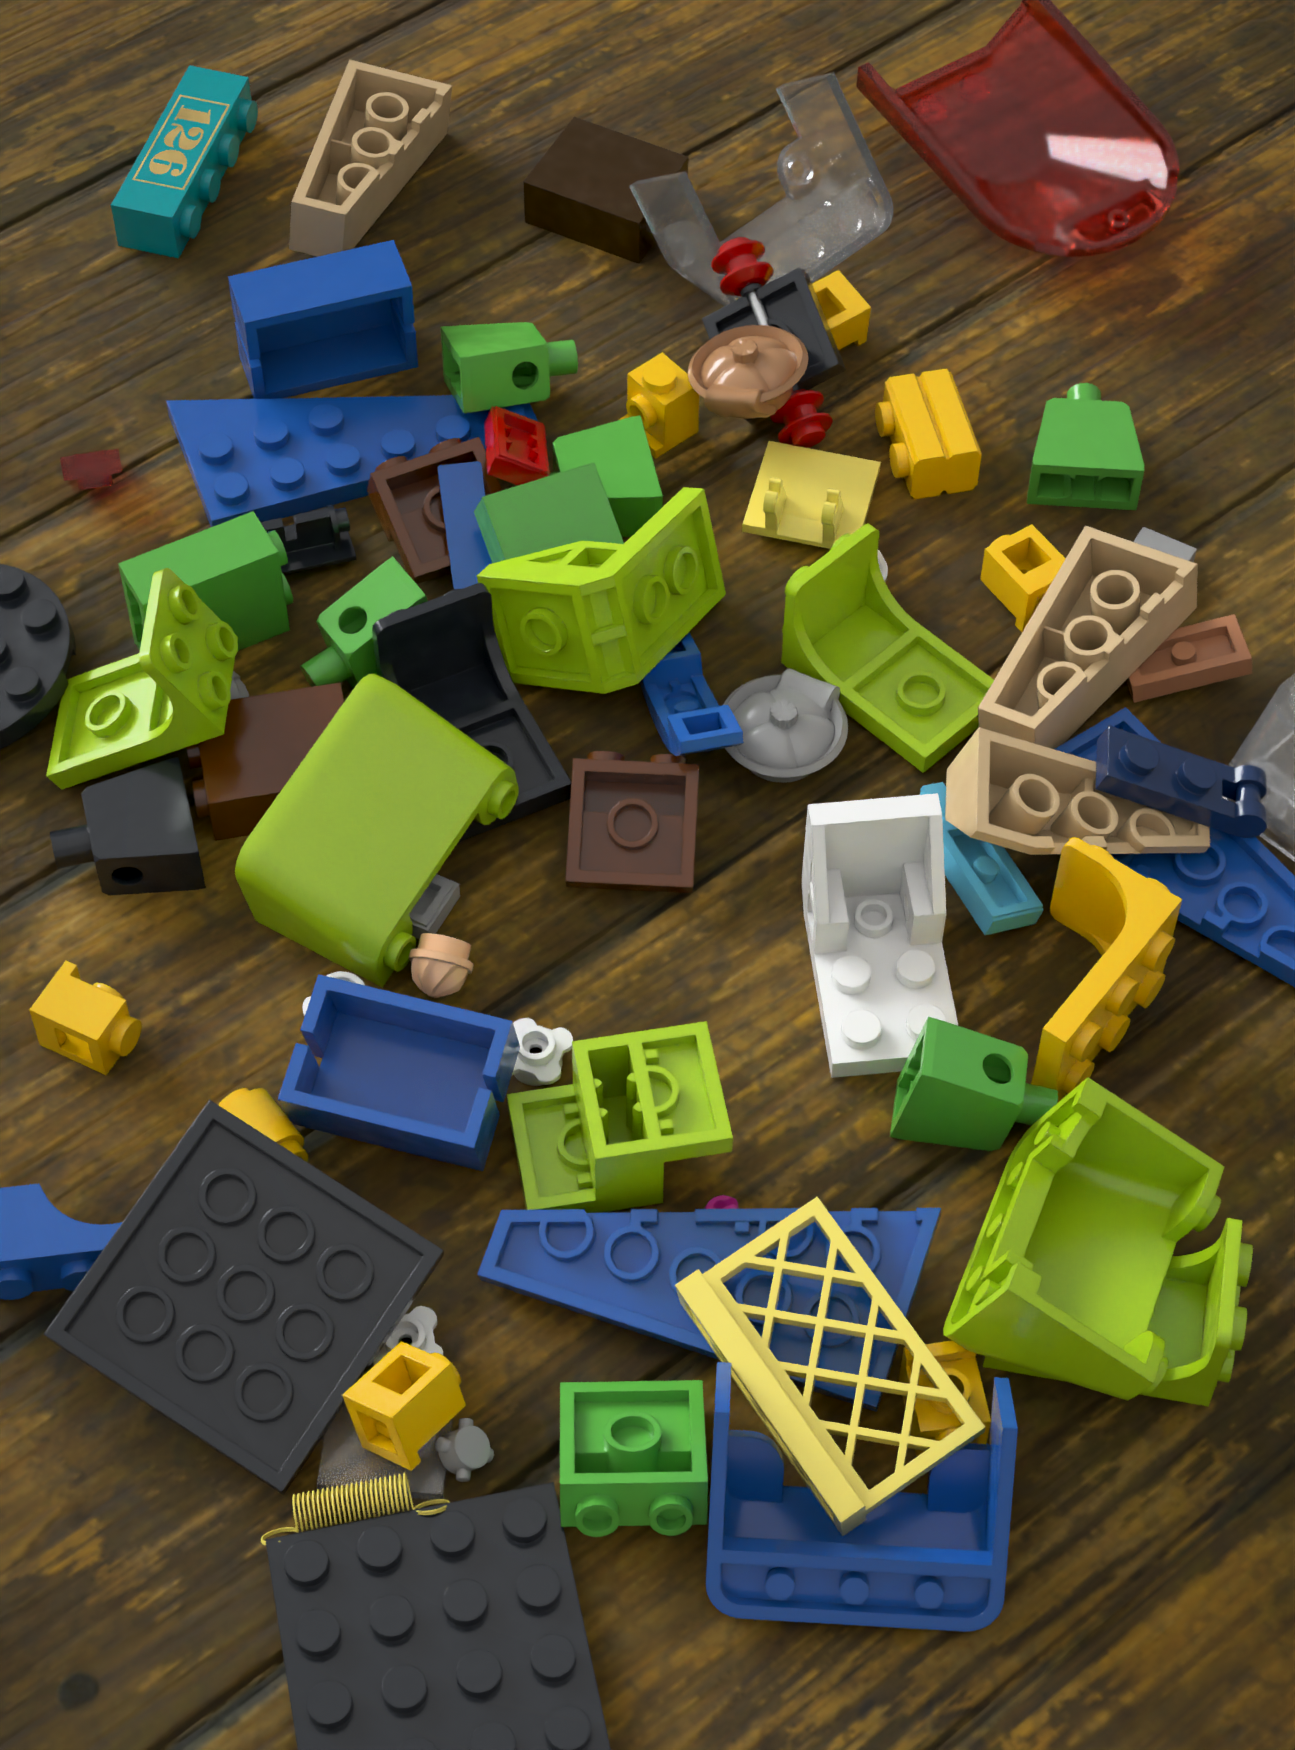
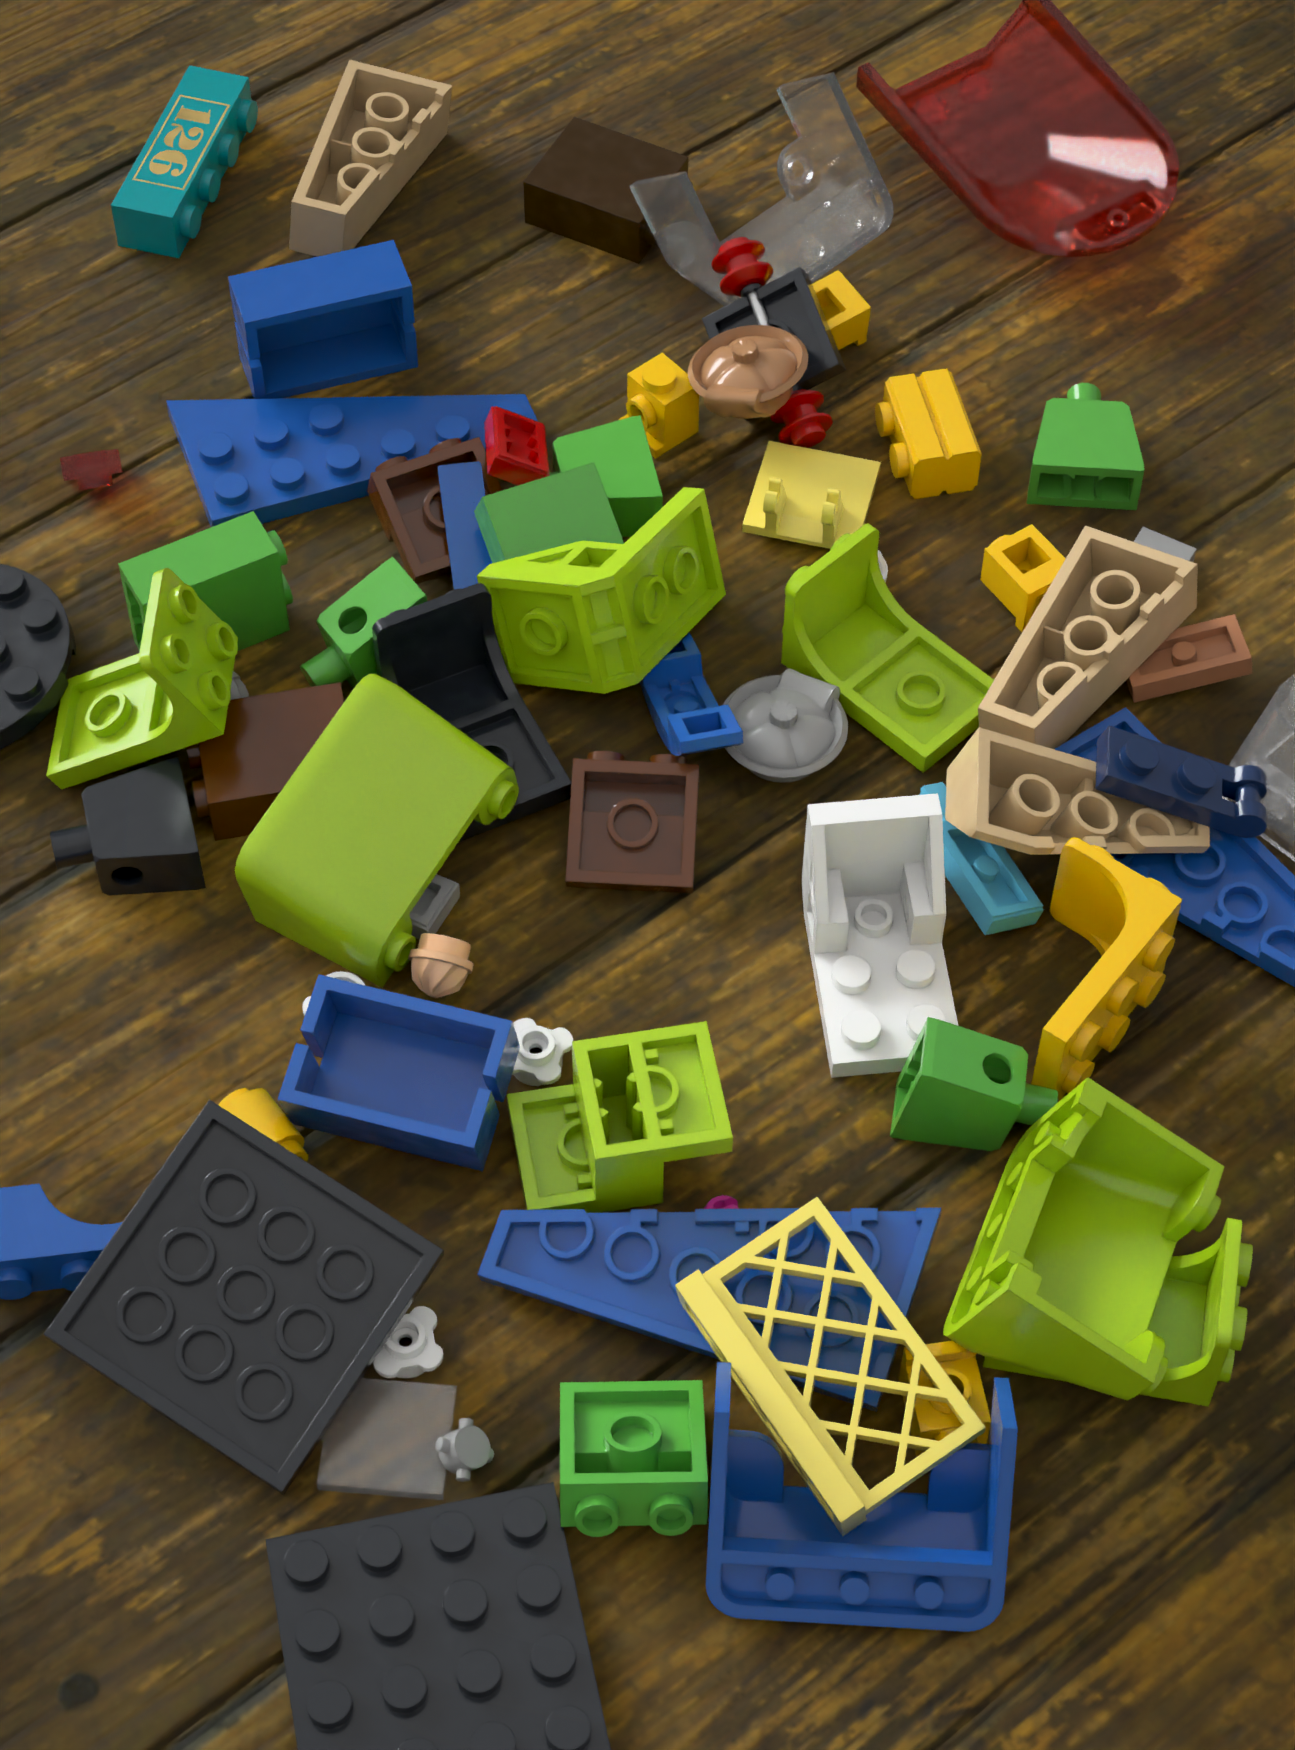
(84, 1020): yellow brick -> none
(314, 539): black hinge -> none
(380, 1485): light yellow piece -> none
(404, 1403): yellow brick -> none
(502, 364): bright green torso -> none

